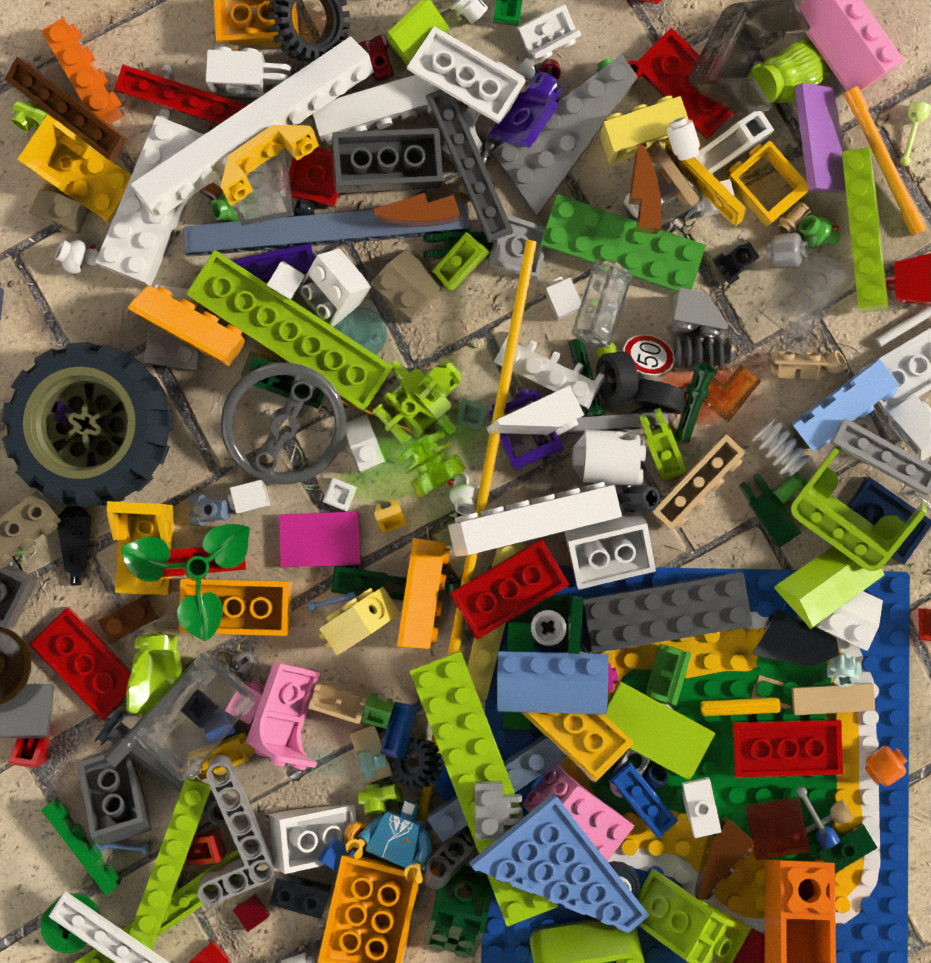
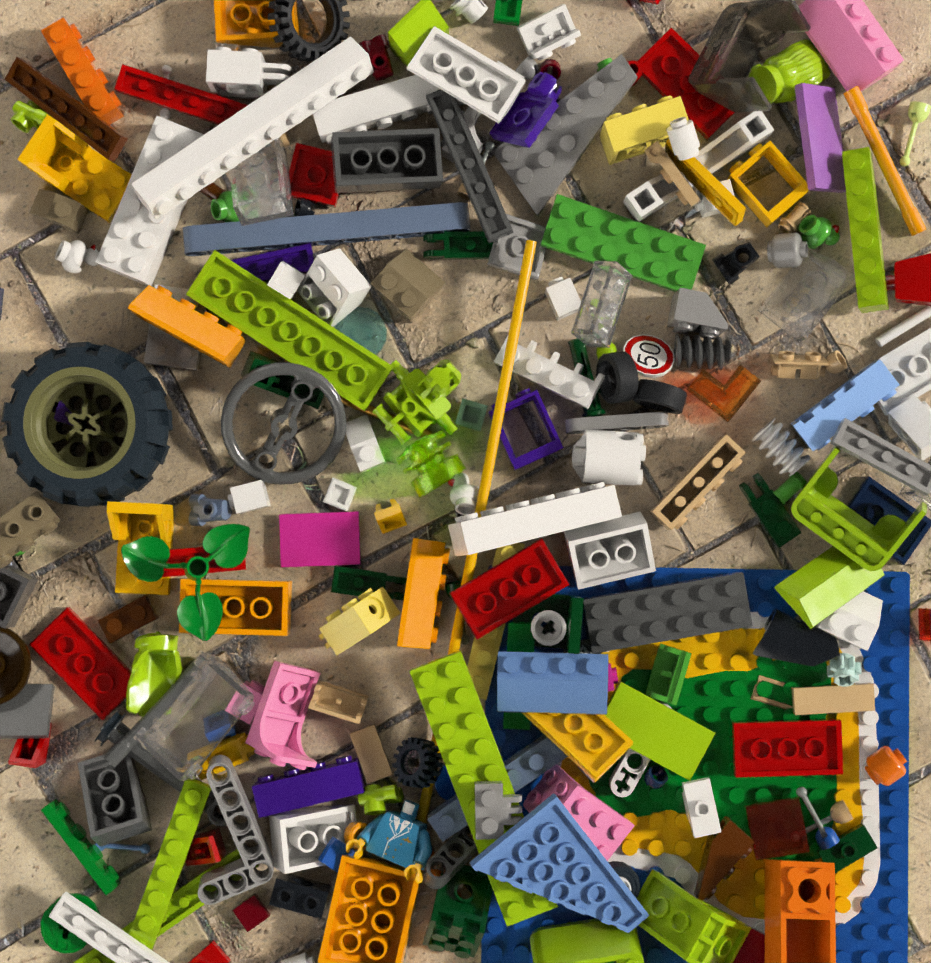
(74, 545): black piece -> none
(199, 708): black tile -> none
(240, 664): light grey hinge -> none
(295, 138): yellow slope -> none
(308, 787): none -> dark purple brick
(311, 606): medium blue hinge -> none
(369, 763): clear light blue tile -> none
(377, 712): bright green tile -> none
(399, 730): blue tile -> none
(418, 212): dark orange slope -> none
(460, 262): lime slope -> none
(552, 413): white slope -> none
(637, 498): black piece -> none
(642, 799): blue tile -> none
(645, 193): dark orange slope -> none
(663, 447): lime hinge -> none
(697, 392): dark green pin -> none
(740, 706): yellow axle -> none

